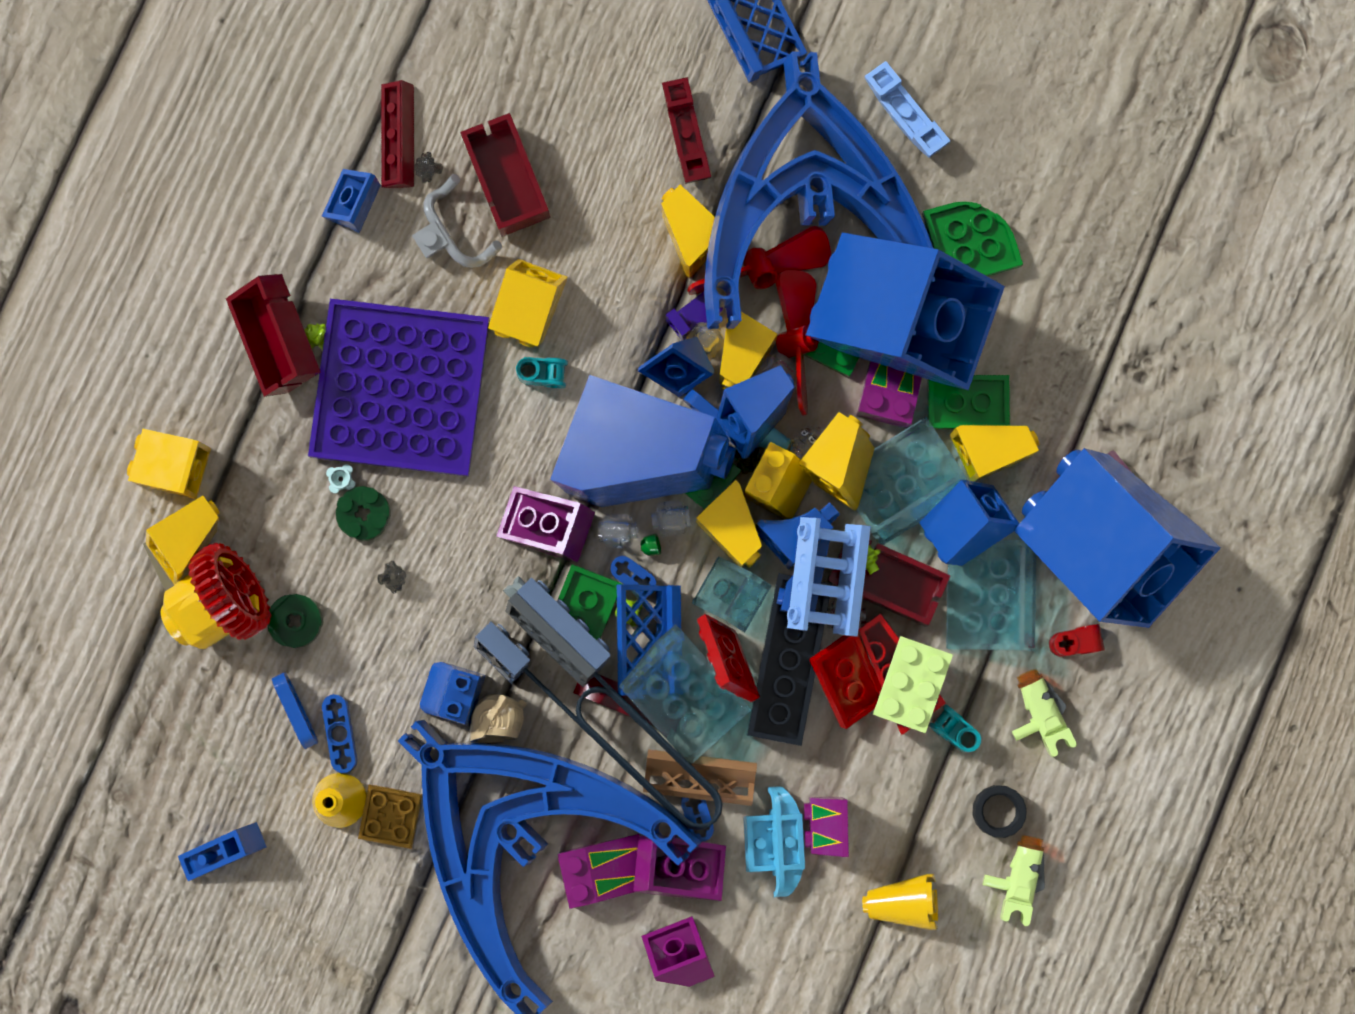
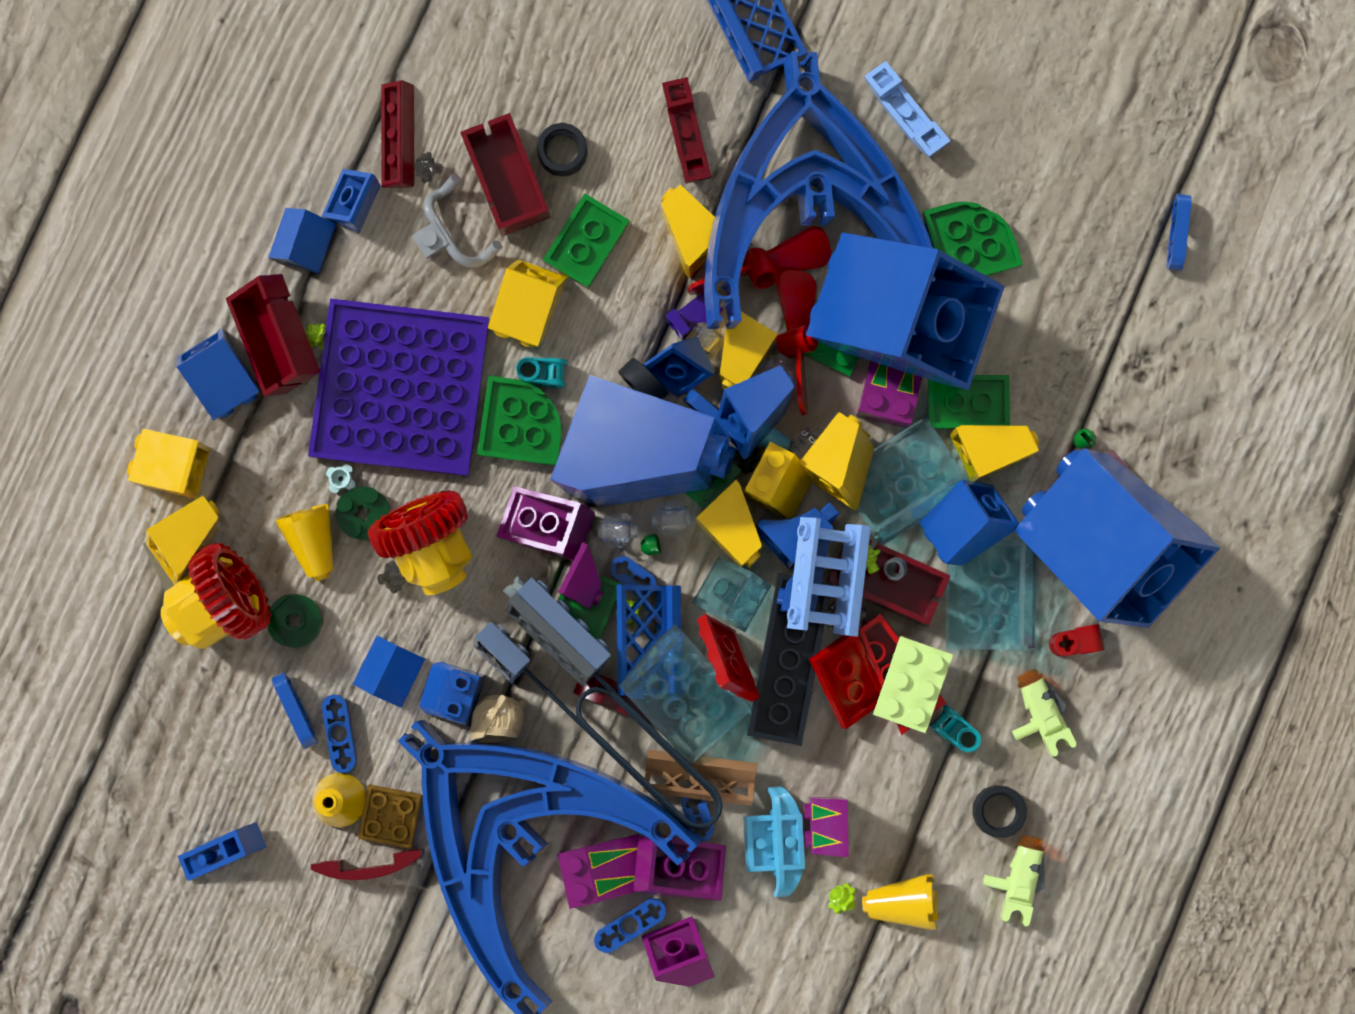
(217, 375): none -> blue slope
(302, 240): none -> blue slope
(310, 539): none -> yellow cone
(336, 869): none -> dark red slope
(389, 671): none -> blue slope
(426, 541): none -> piece
(519, 423): none -> green plate
(562, 129): none -> black tyre
(582, 580): none -> magenta slope
(586, 241): none -> green plate
(608, 929): none -> blue beam
(641, 379): none -> black tyre
(842, 898): none -> lime plant
(891, 567): none -> dark grey hinge
(1080, 443): none -> green hinge
(1179, 232): none -> blue beam

